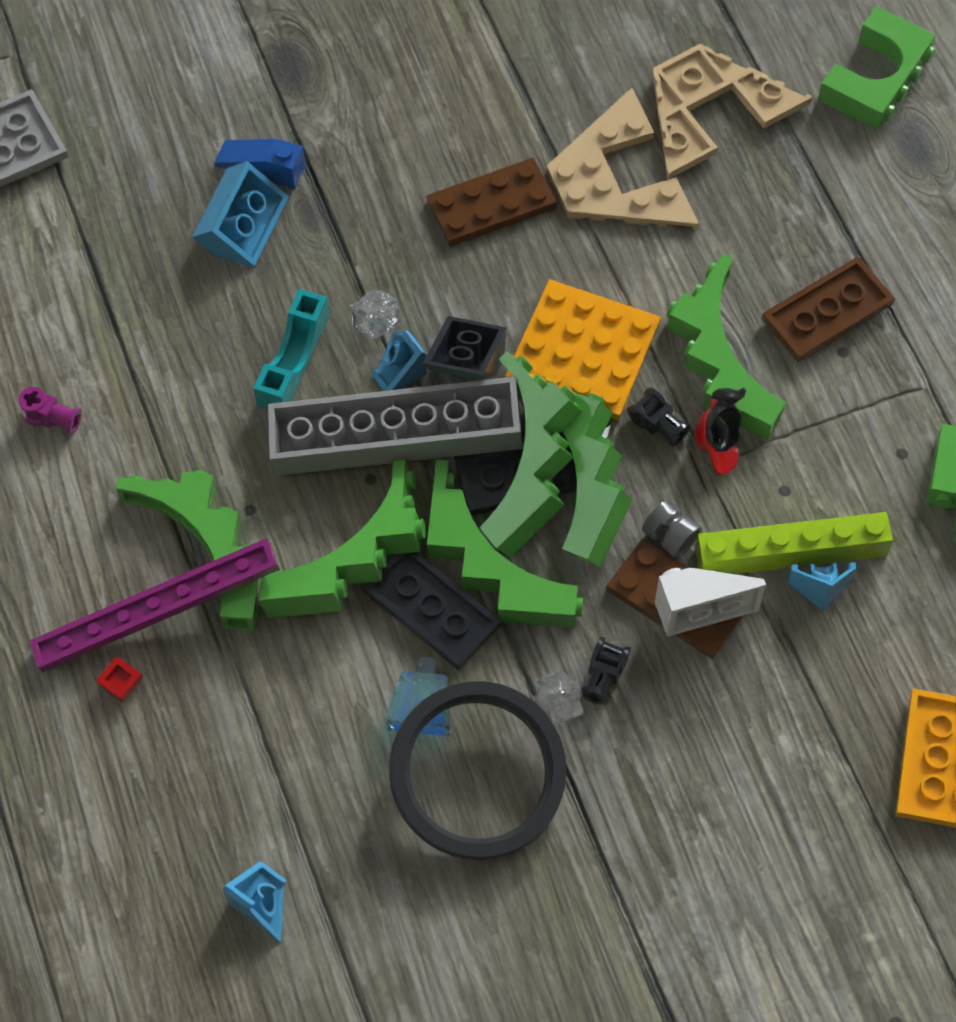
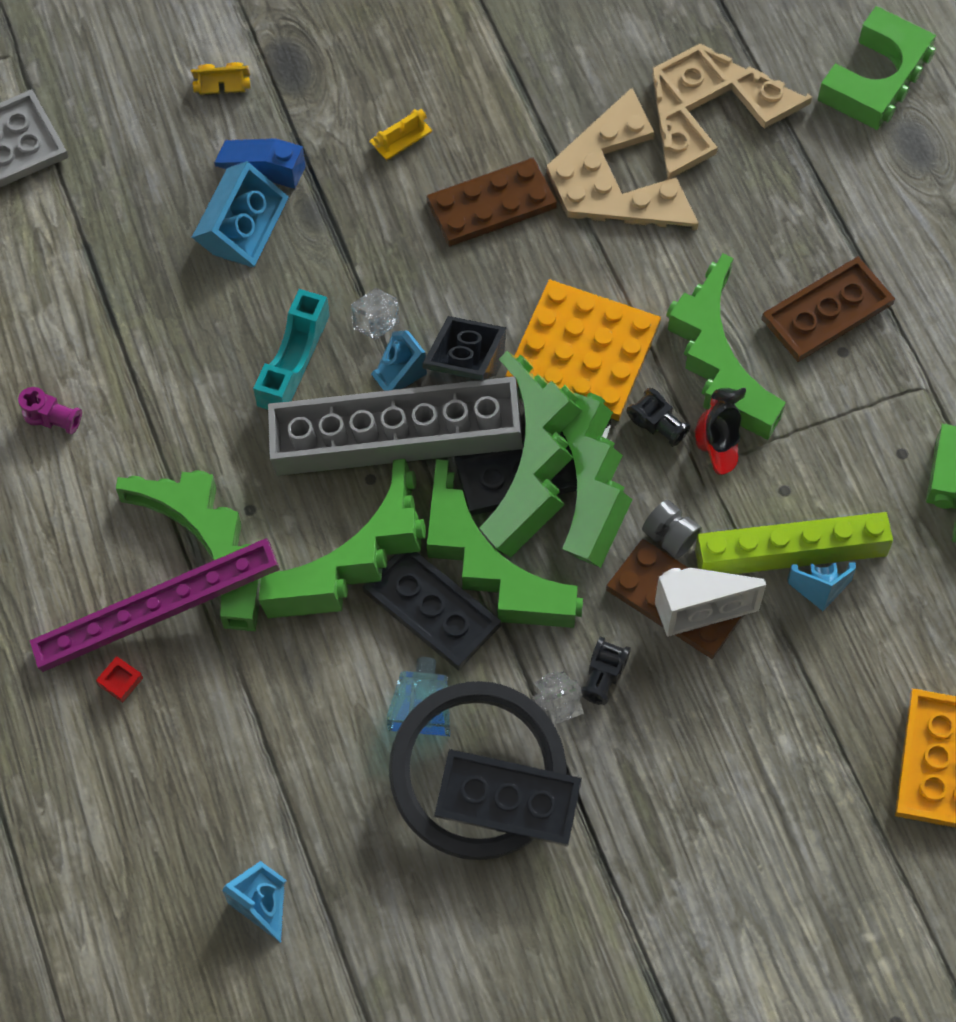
(231, 76): none -> yellow hinge
(401, 134): none -> yellow hinge
(508, 797): none -> black plate

